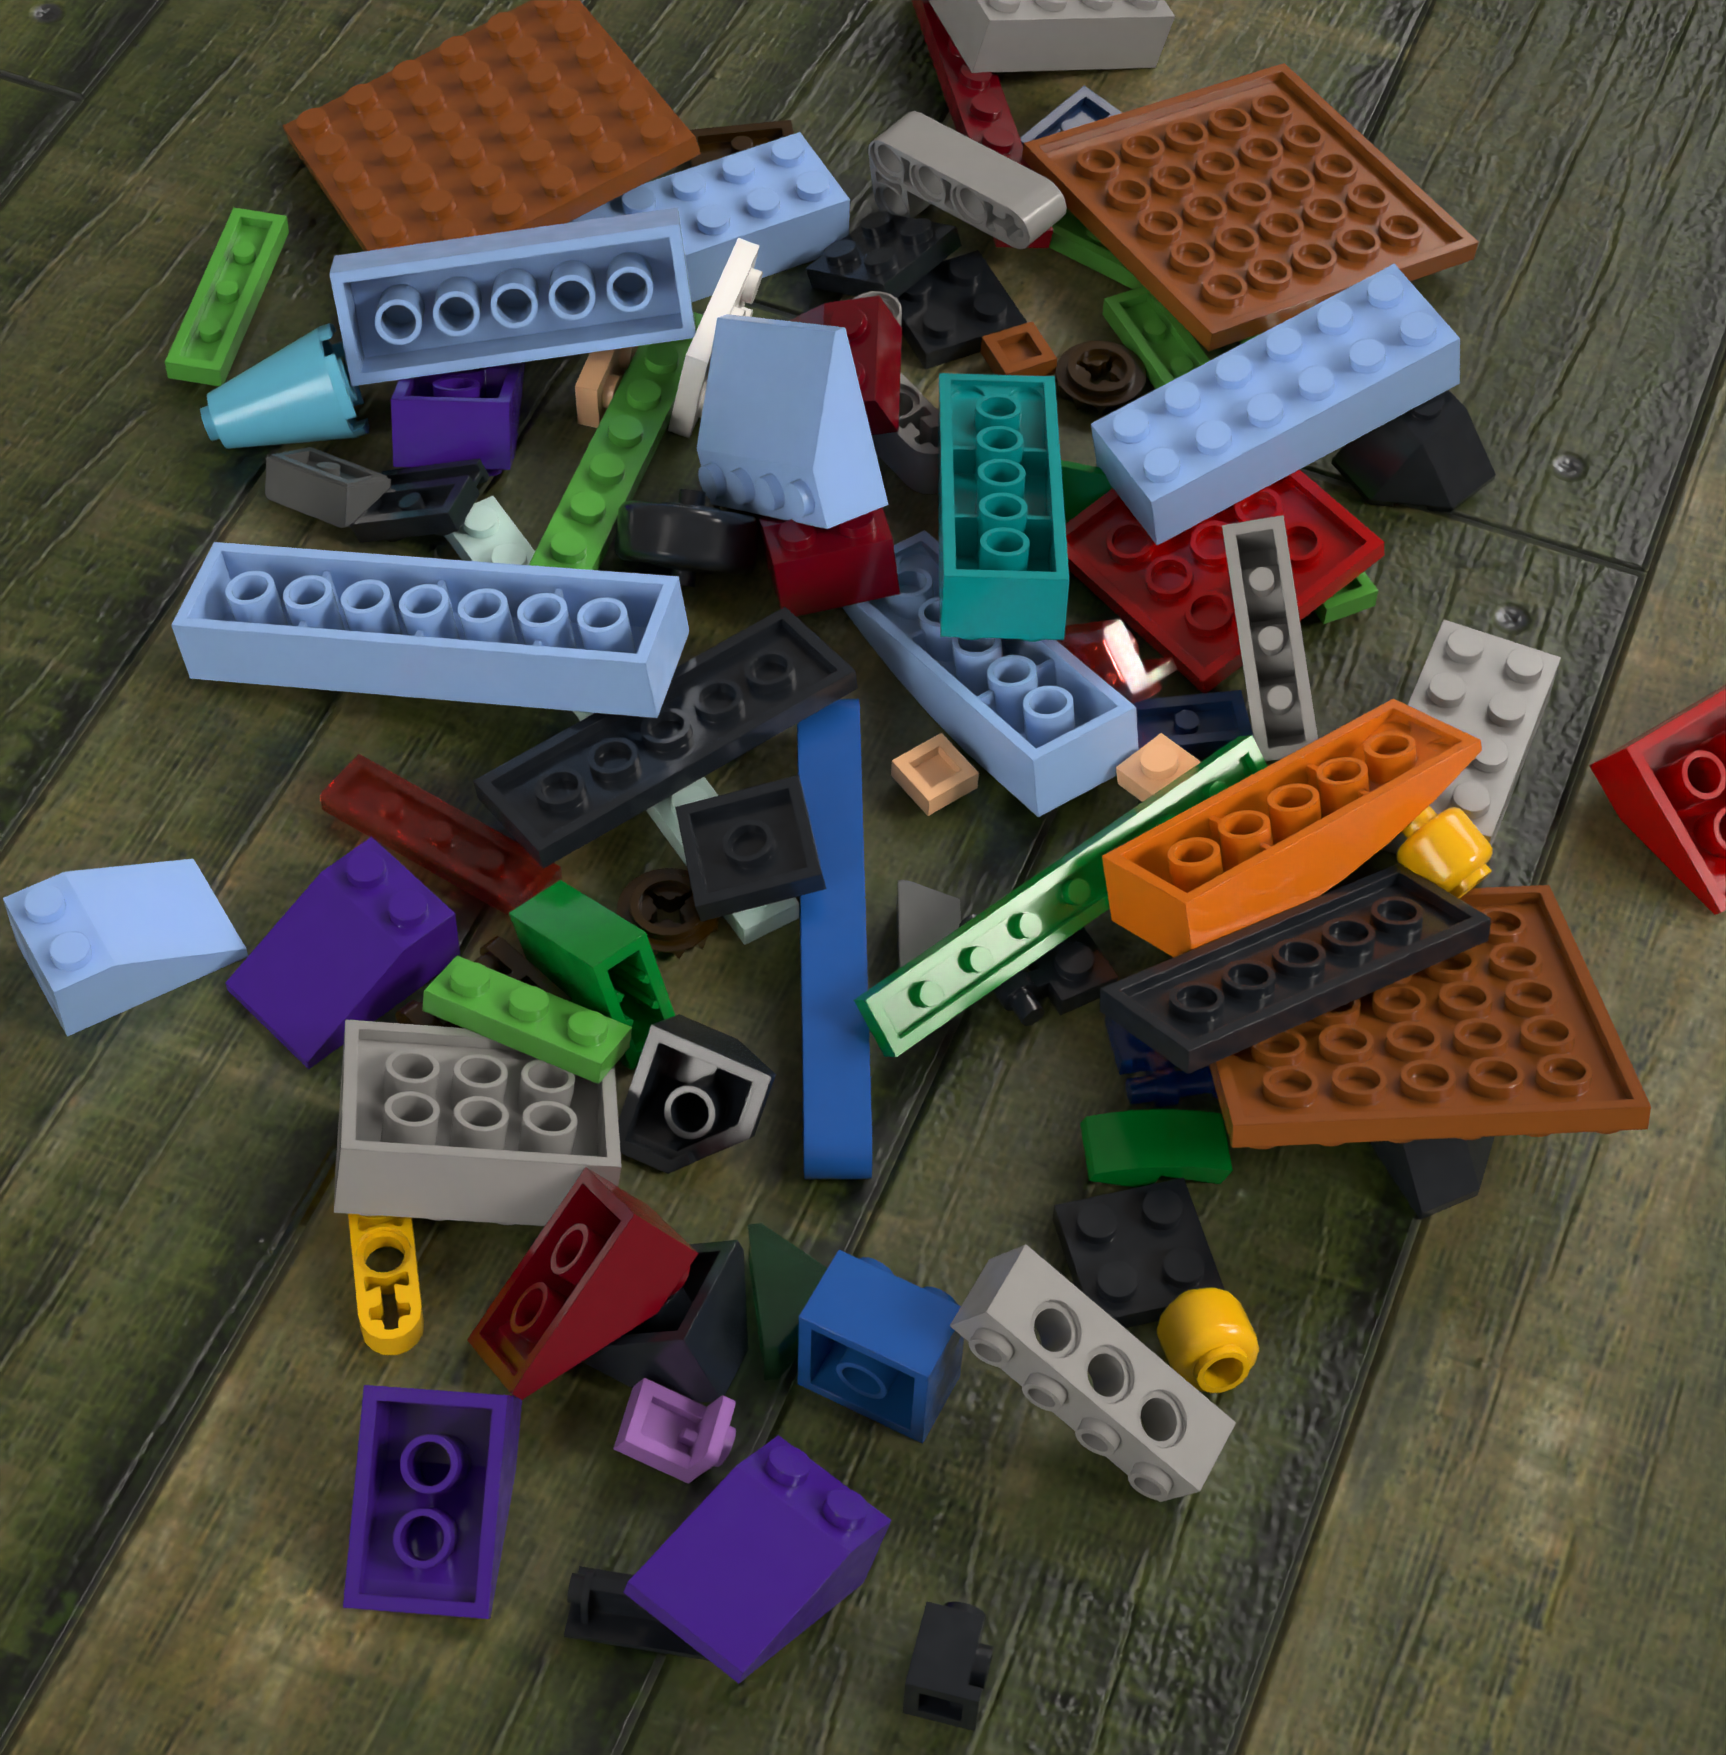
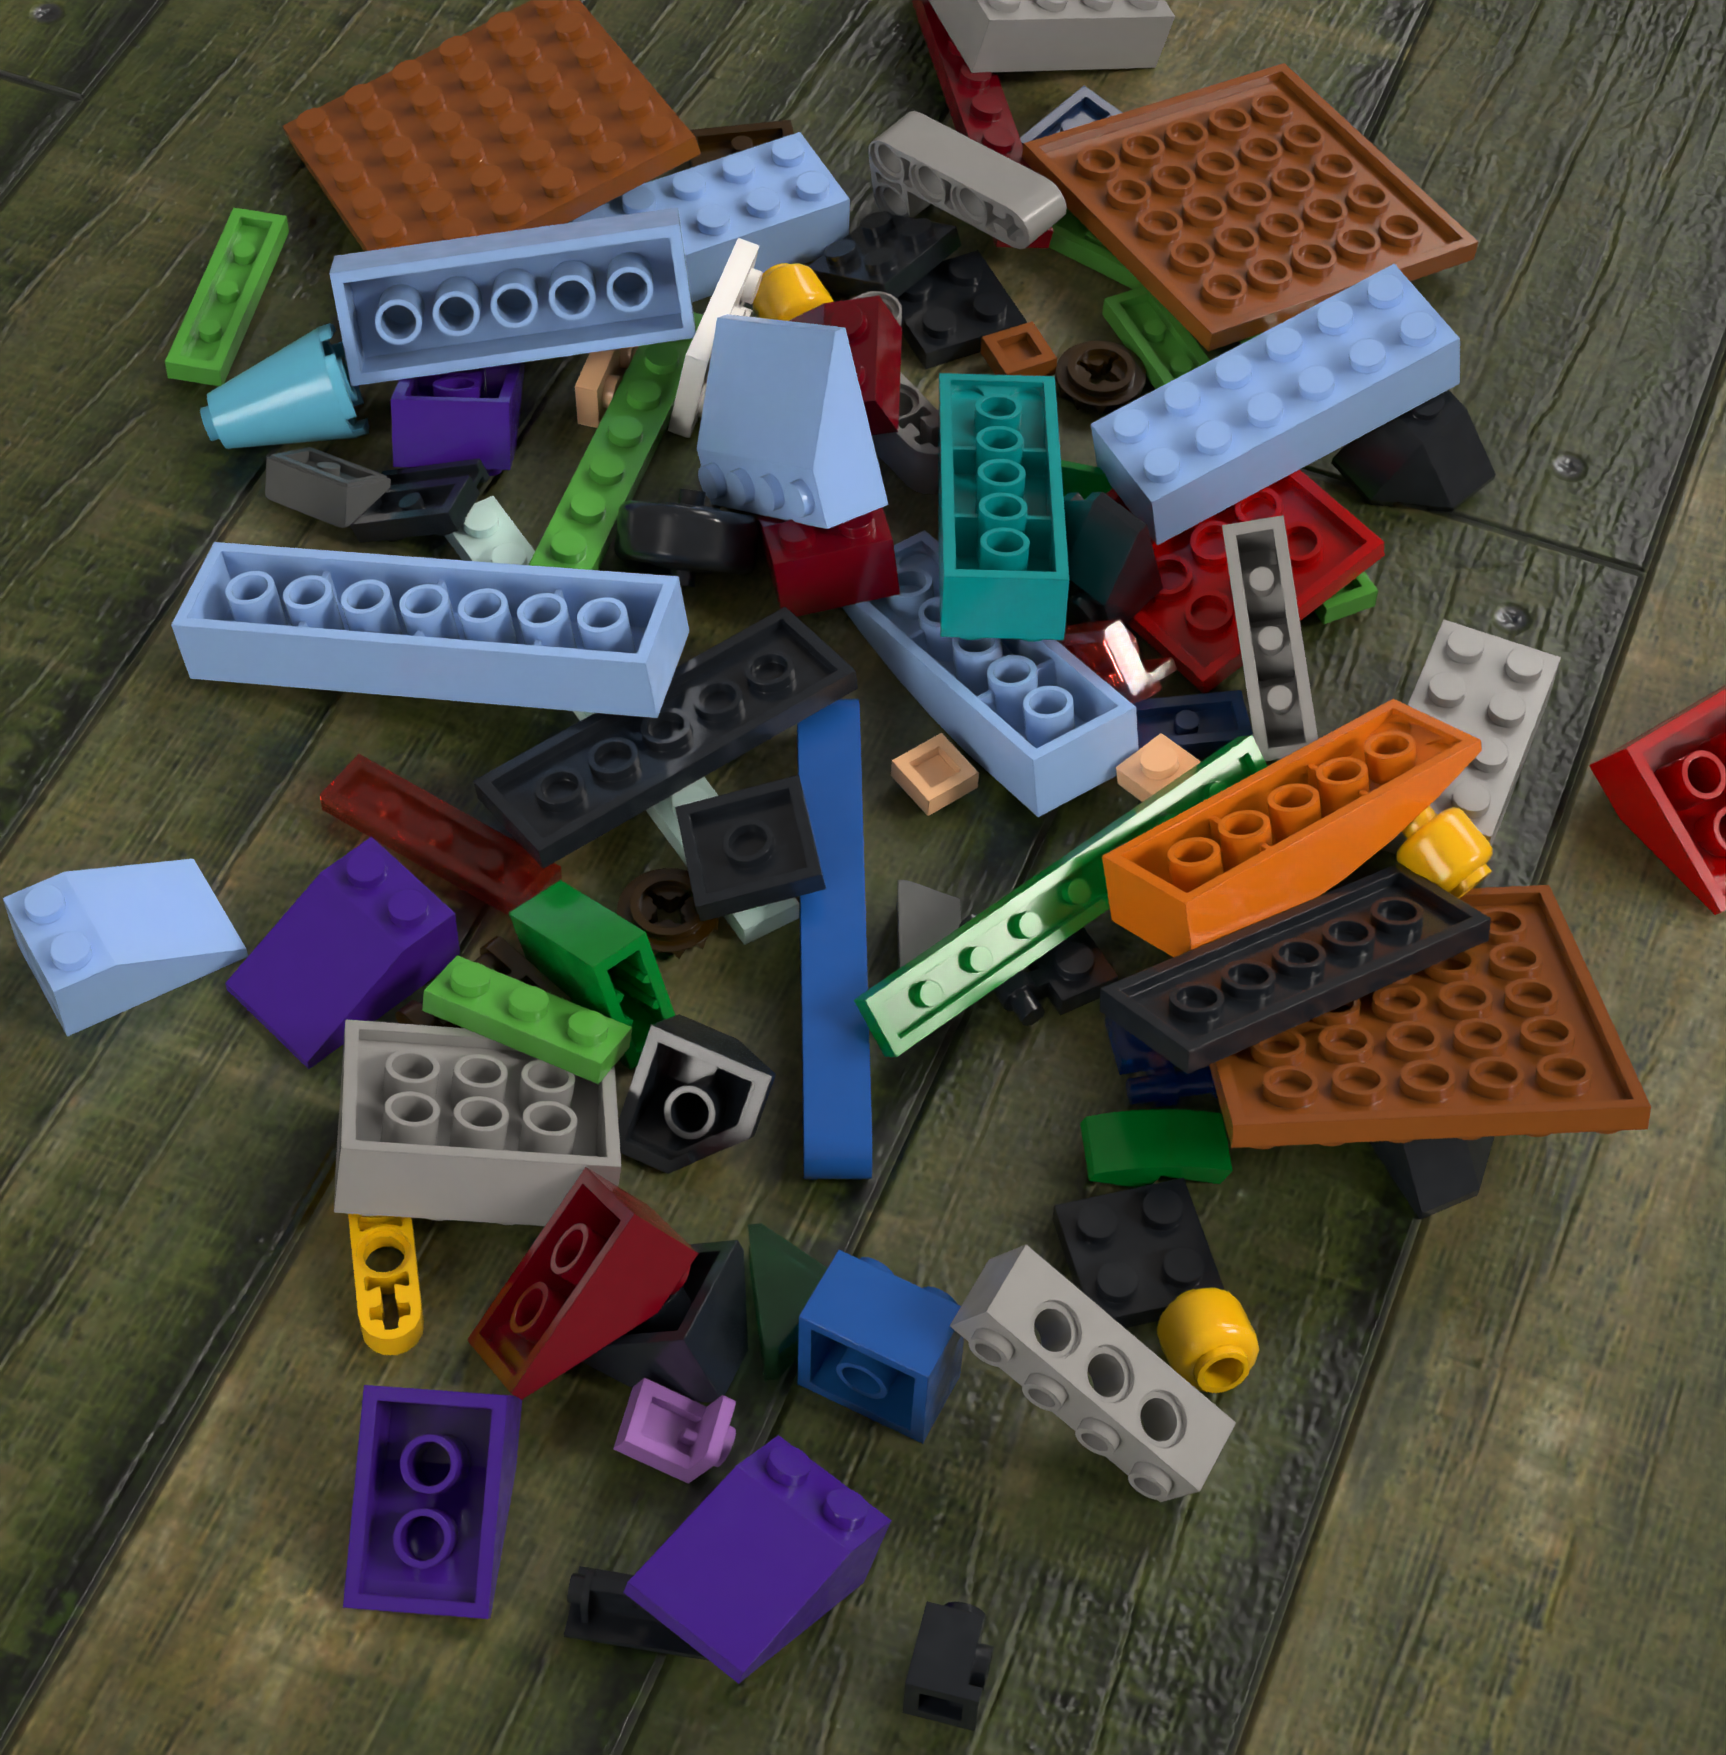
(789, 292): none -> yellow head
(1108, 559): none -> black slope

